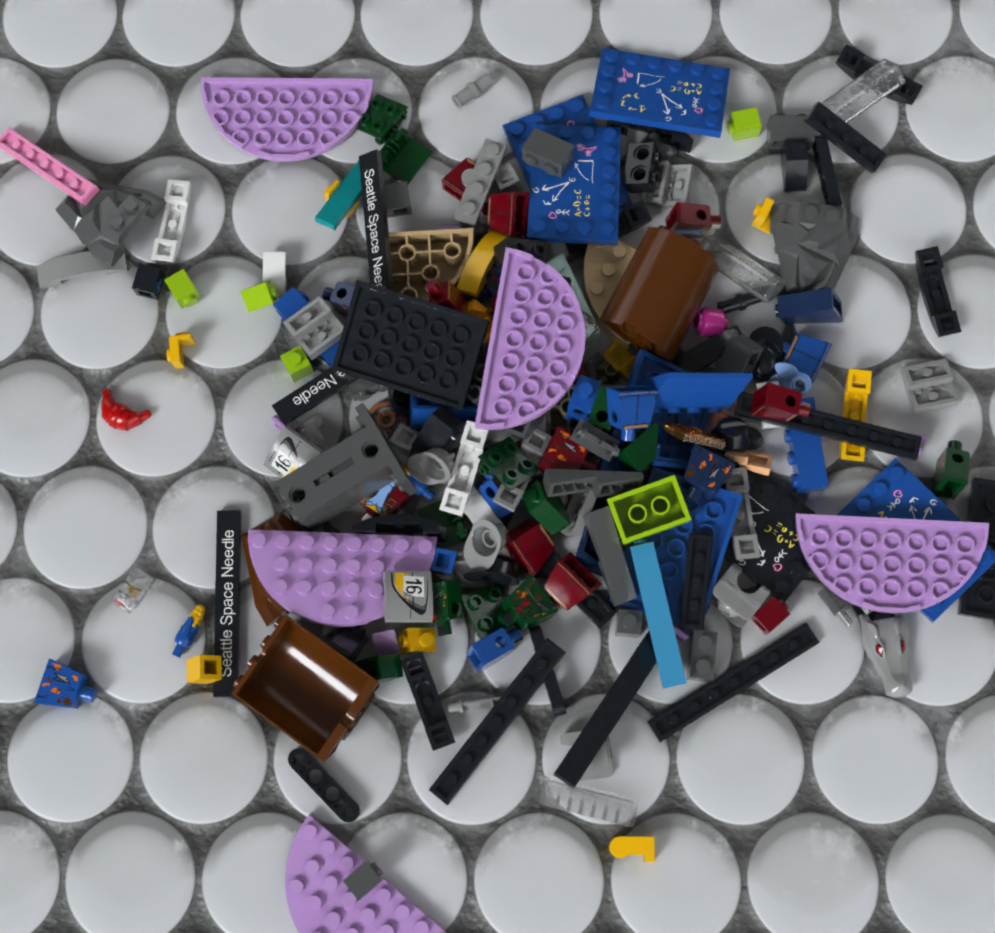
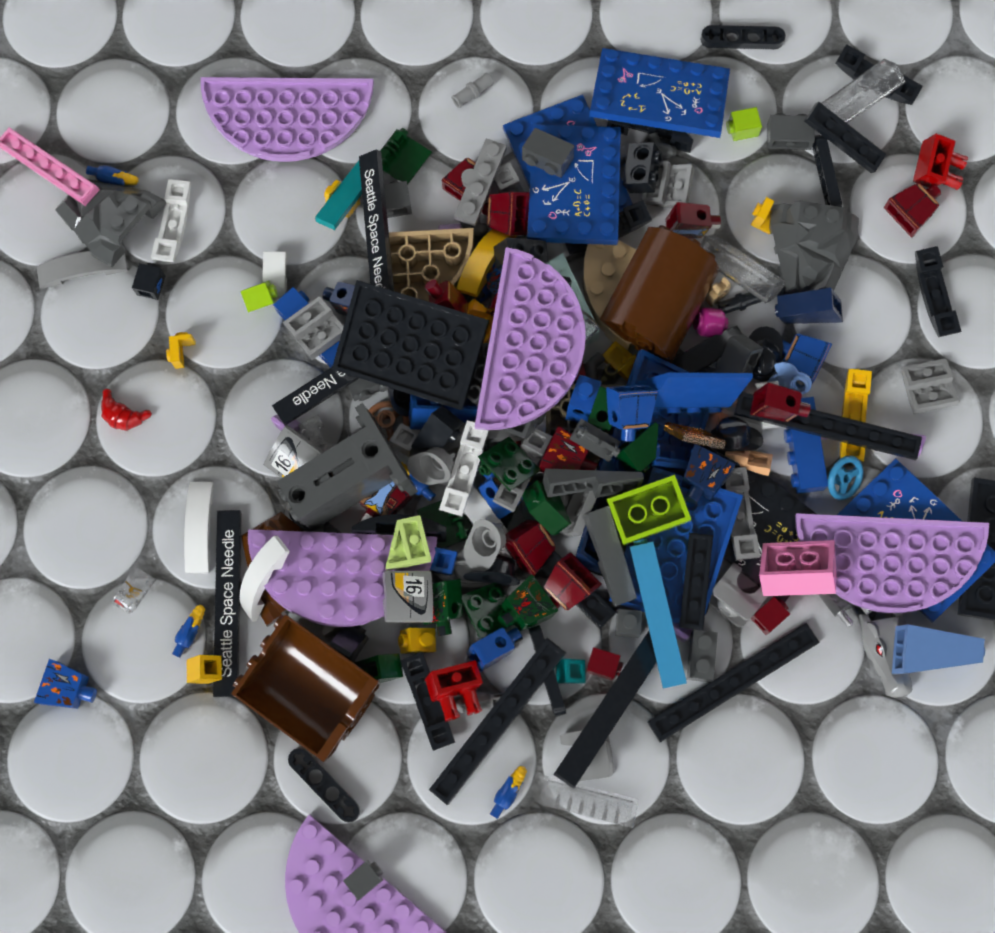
(112, 175): none -> blue piece
(182, 289): lime brick -> none
(198, 527): none -> white slope
(269, 558): none -> white slope
(297, 363): lime brick -> none
(382, 118): dark green hinge -> none
(386, 642): lavender slope -> none
(408, 545): none -> yellowish green wing
(453, 681): none -> red brick
(507, 793): none -> blue piece
(571, 671): none -> teal slope
(604, 664): none -> dark red brick
(633, 845): yellow leg -> none
(718, 291): none -> tan plate
(742, 33): none -> black beam
(794, 165): black slope -> none
(798, 568): none -> bright pink slope
(842, 477): none -> dark azure piece
(913, 207): none -> dark red torso
(931, 649): none -> medium blue slope
(934, 163): none -> red brick
(951, 471): dark green torso -> none

